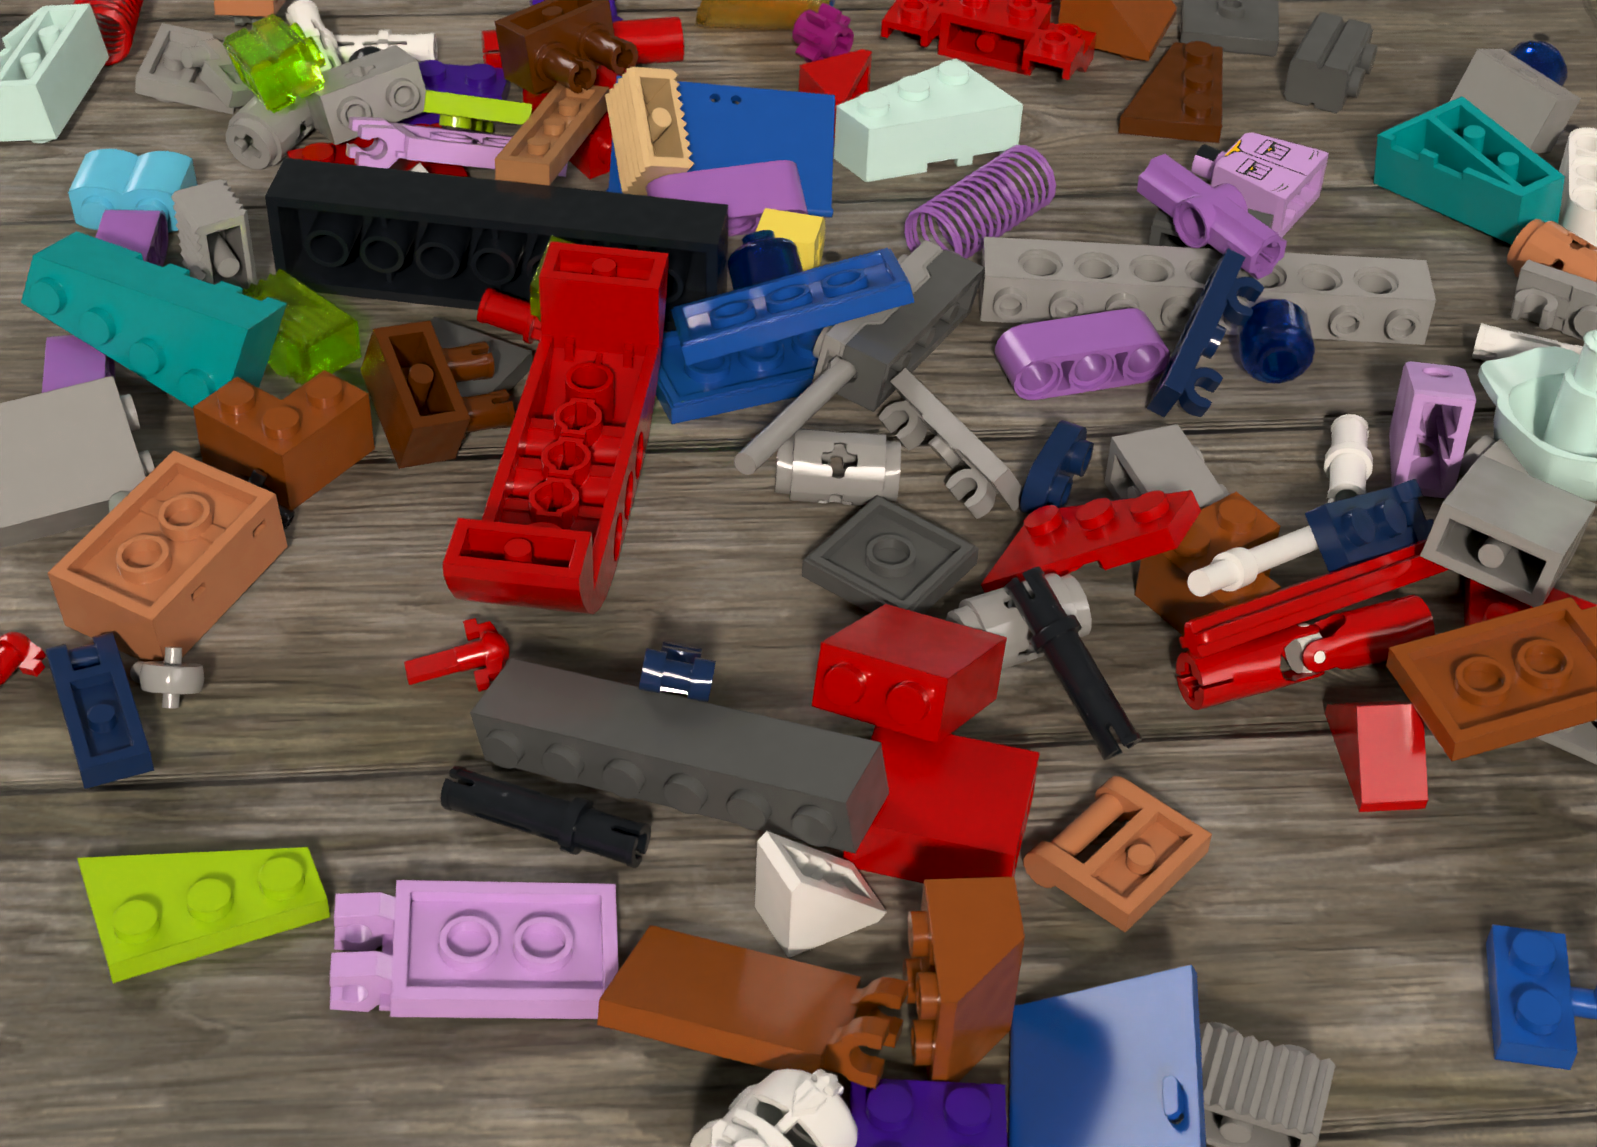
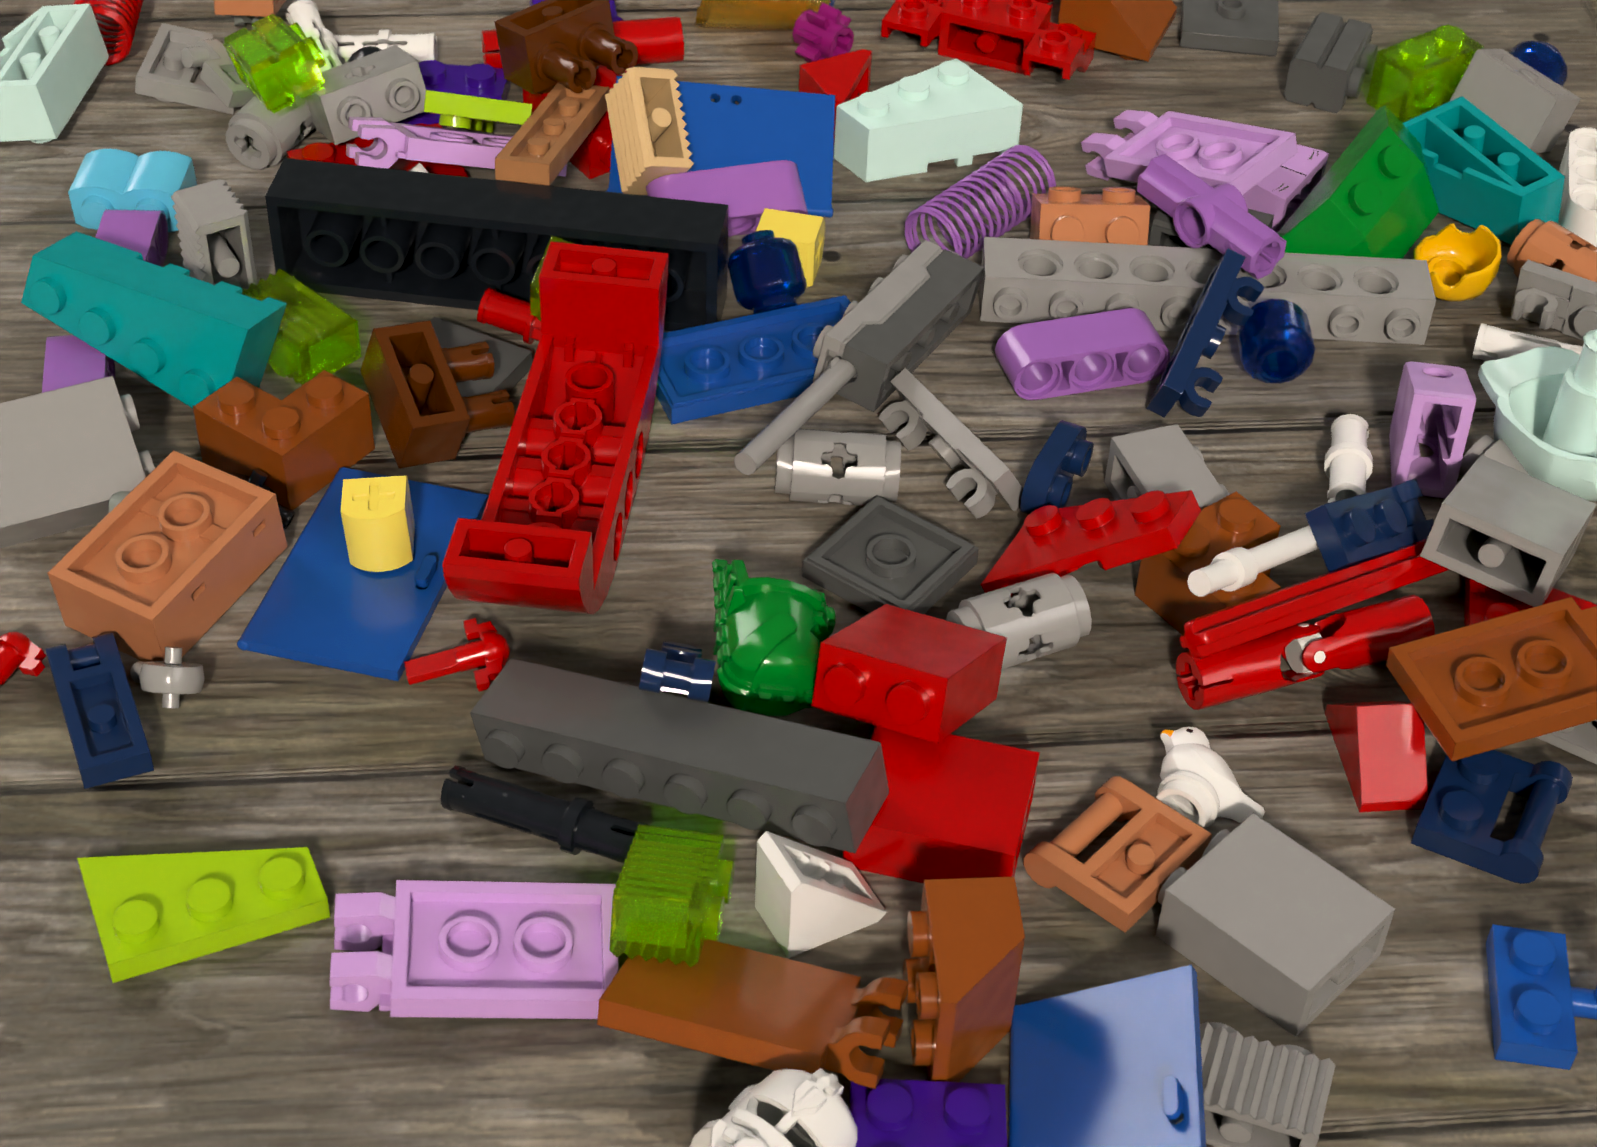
(351, 617): none -> blue container
(378, 522): none -> light yellow piece
(670, 895): none -> clear neon green brick
(767, 639): none -> green helmet
(791, 305): blue tile -> none
(1072, 662): black pin -> none
(1112, 217): none -> nougat brick
(1180, 96): reddish brown wing -> none
(1200, 781): none -> white animal
(1205, 146): none -> lavender tile
(1273, 922): none -> light grey brick
(1370, 199): none -> green wedge
(1420, 71): none -> clear neon green brick
(1460, 262): none -> yellow hair
(1468, 804): none -> dark blue plate

